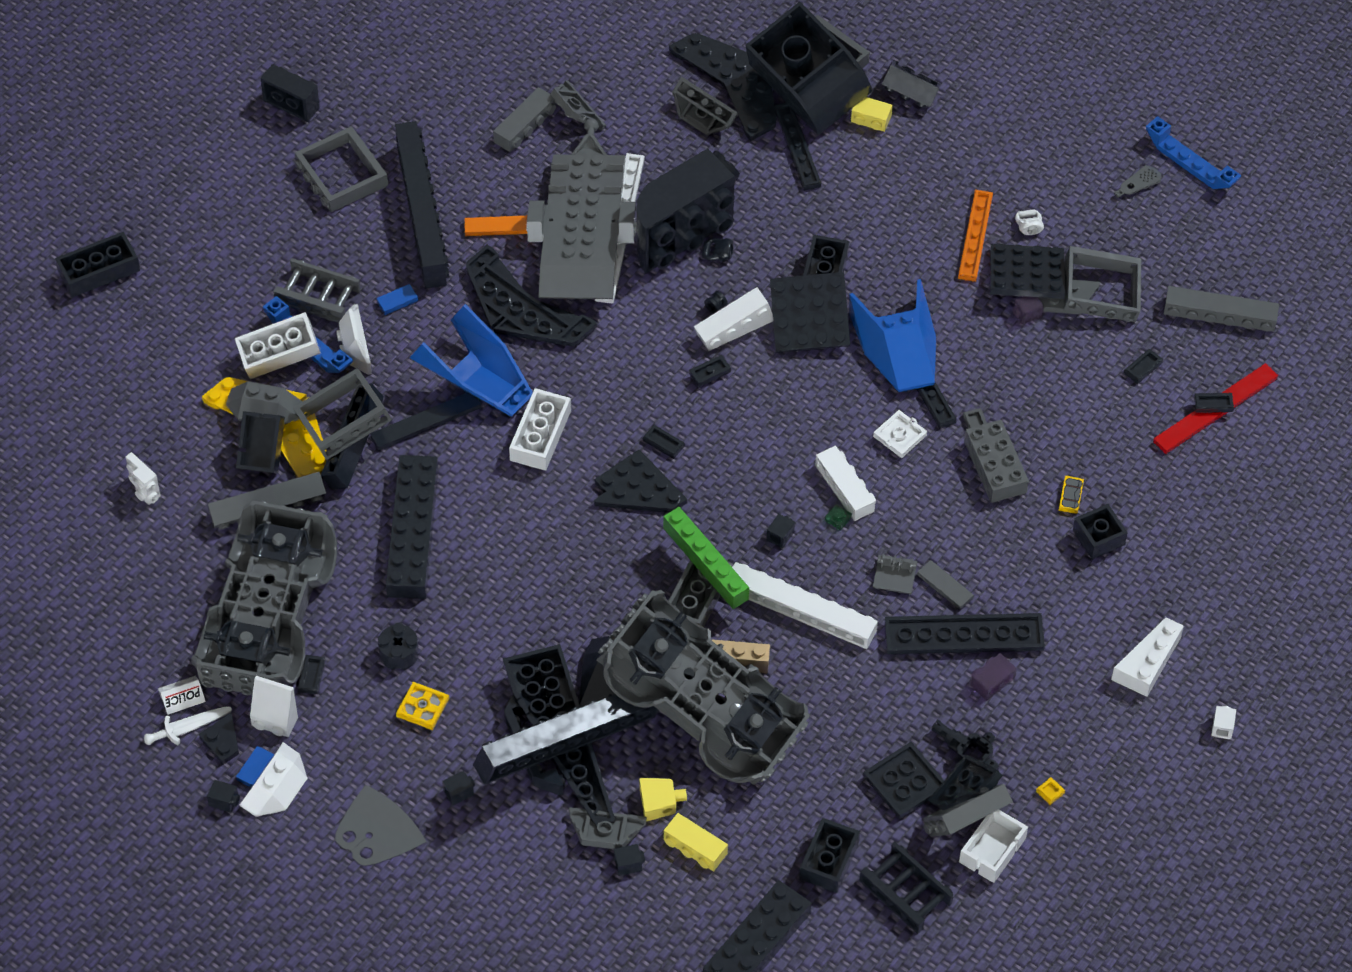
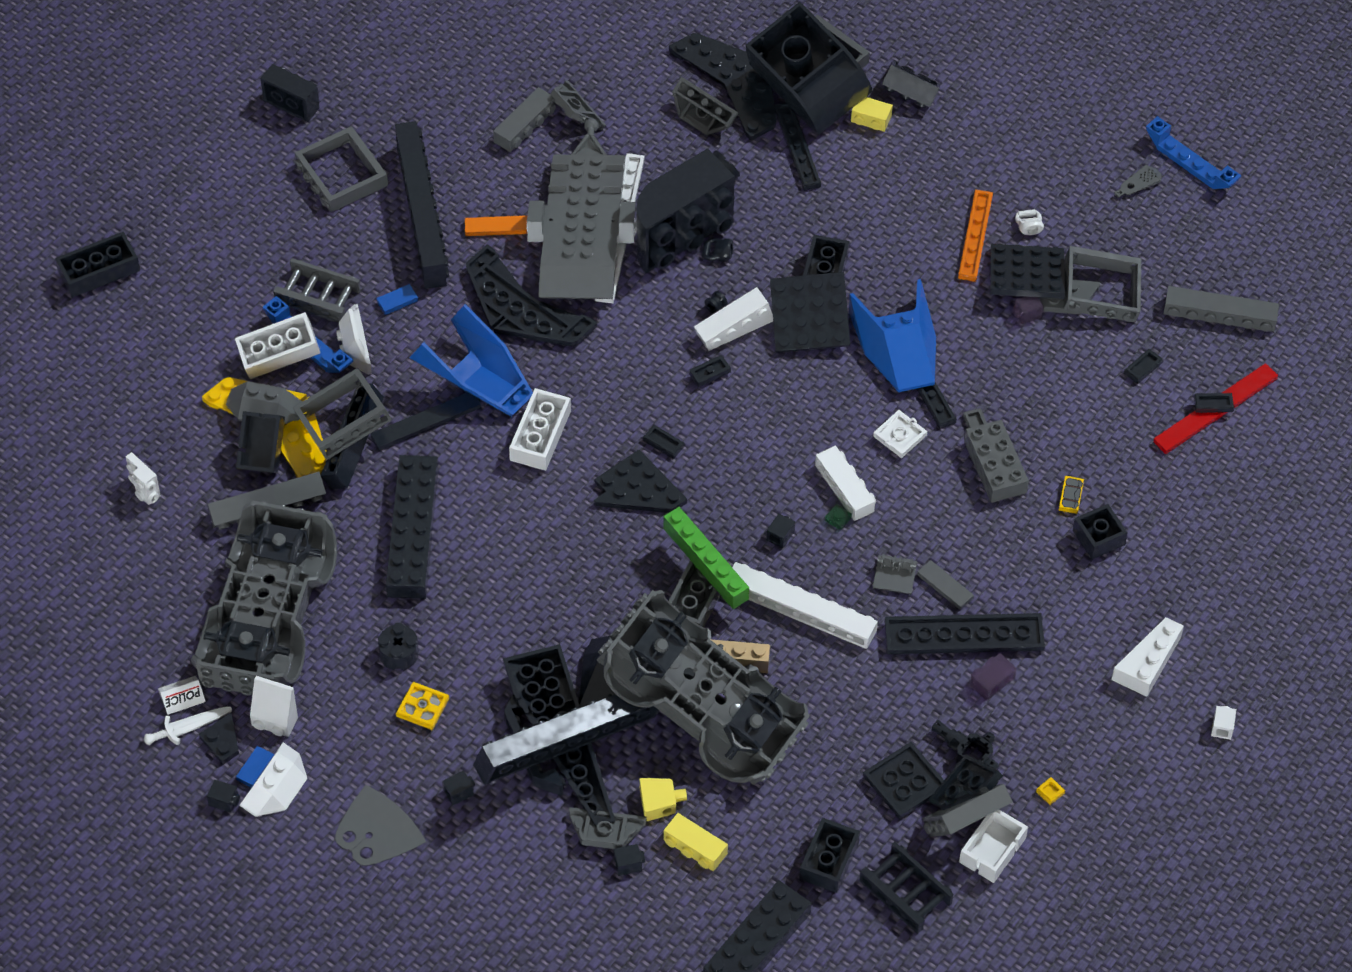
(311, 674): black tile -> none

